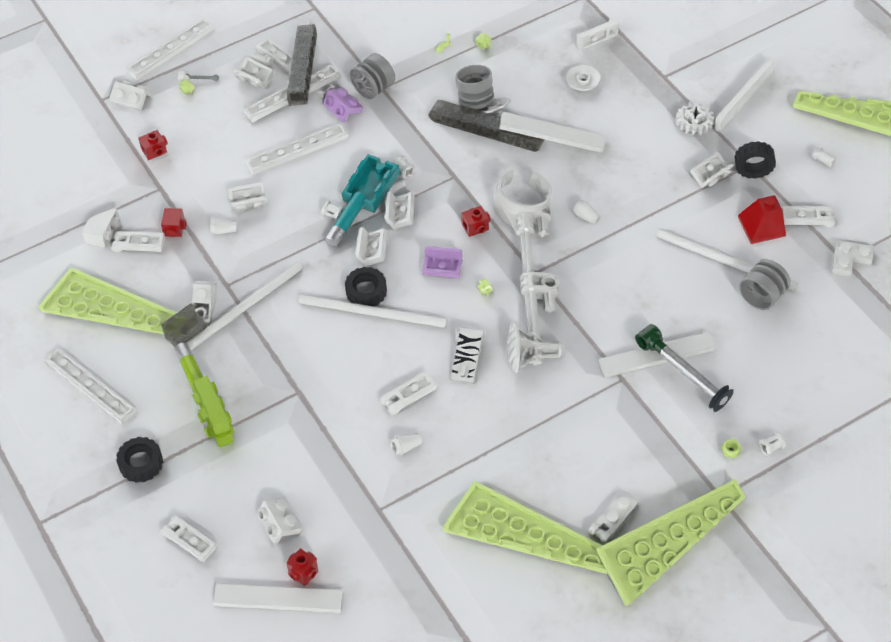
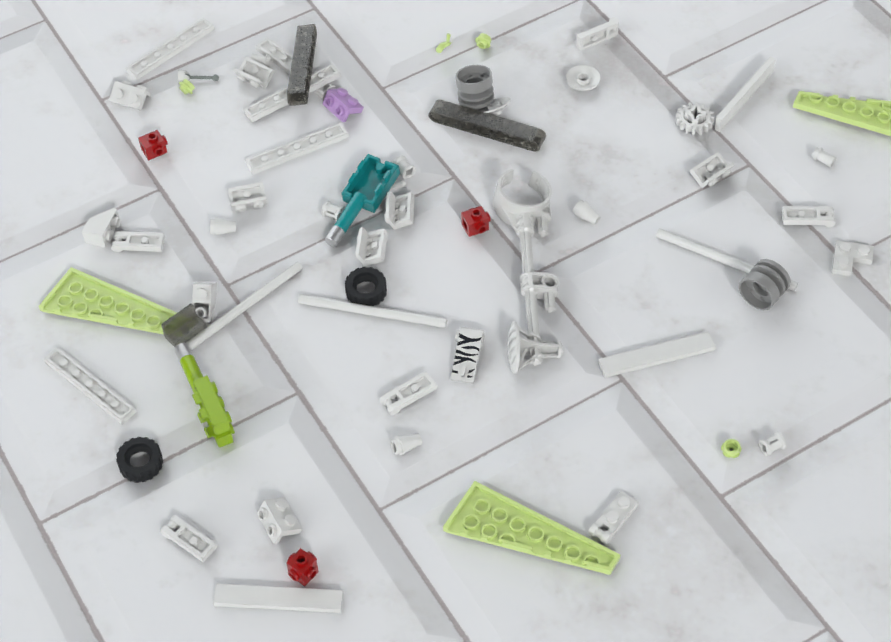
(173, 222): red brick -> none
(372, 76): light grey wheel -> none
(442, 262): lavender bracket -> none
(484, 287): yellowish green plate -> none
(552, 132): white tile -> none
(650, 550): yellowish green wing -> none
(652, 339): piece -> none
(751, 150): black tyre -> none
(763, 220): red slope -> none

